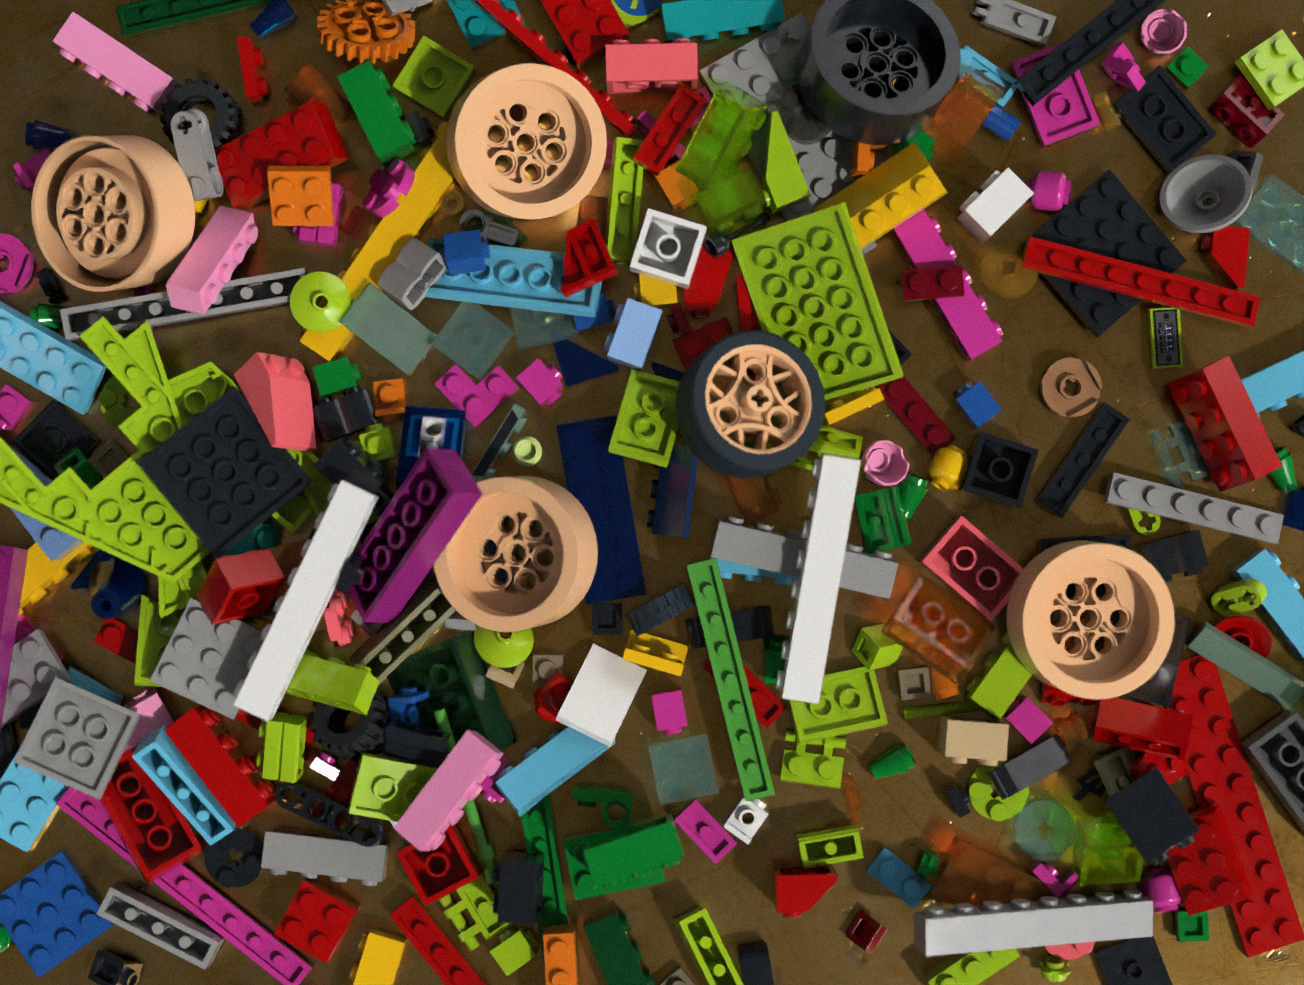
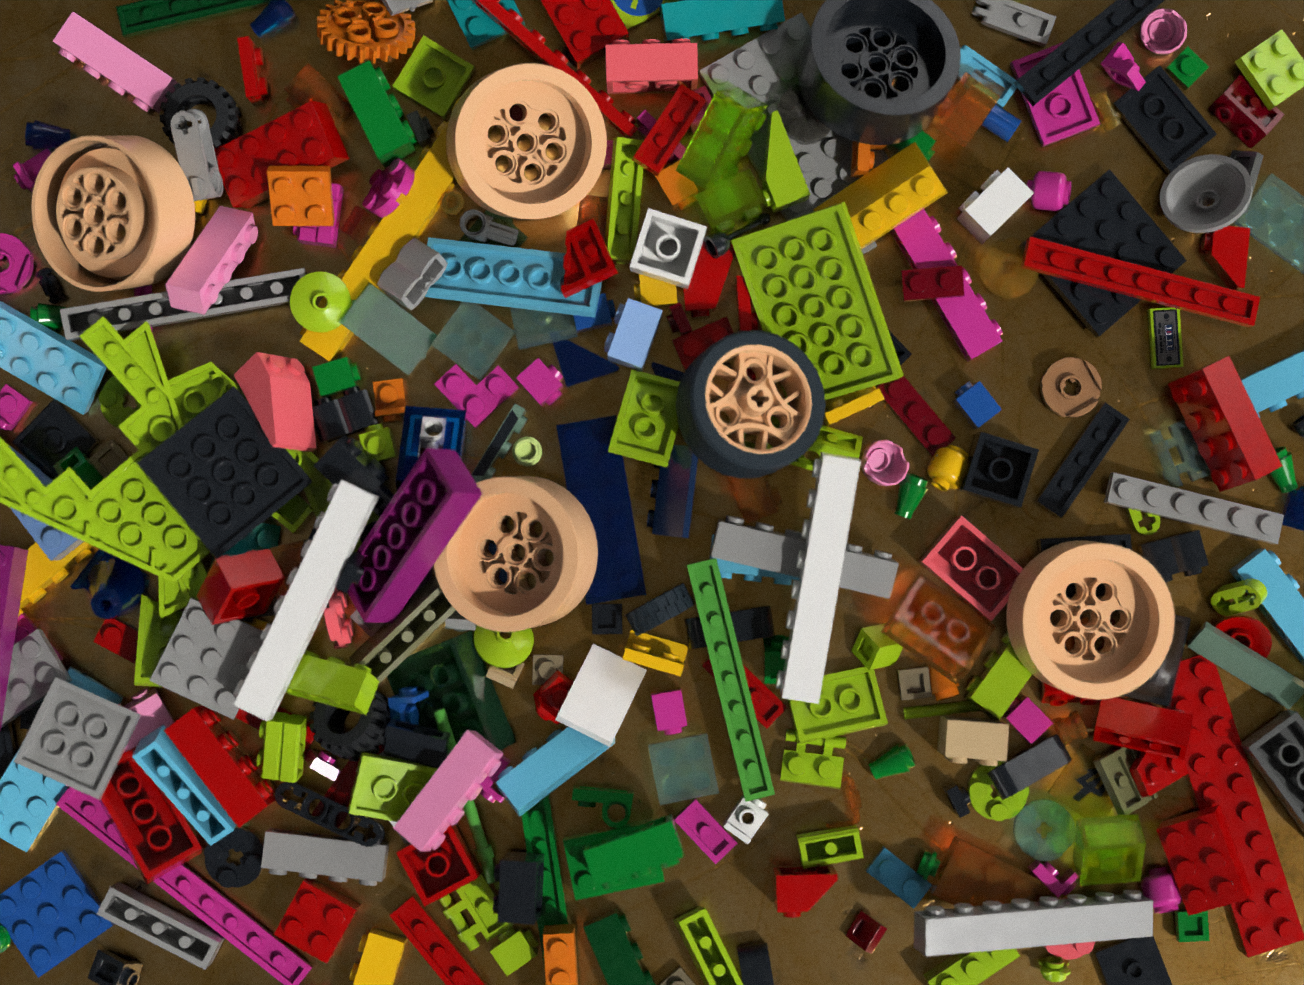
(466, 251): blue brick -> none
(883, 519): green plate -> none
(1152, 817): black panel -> none

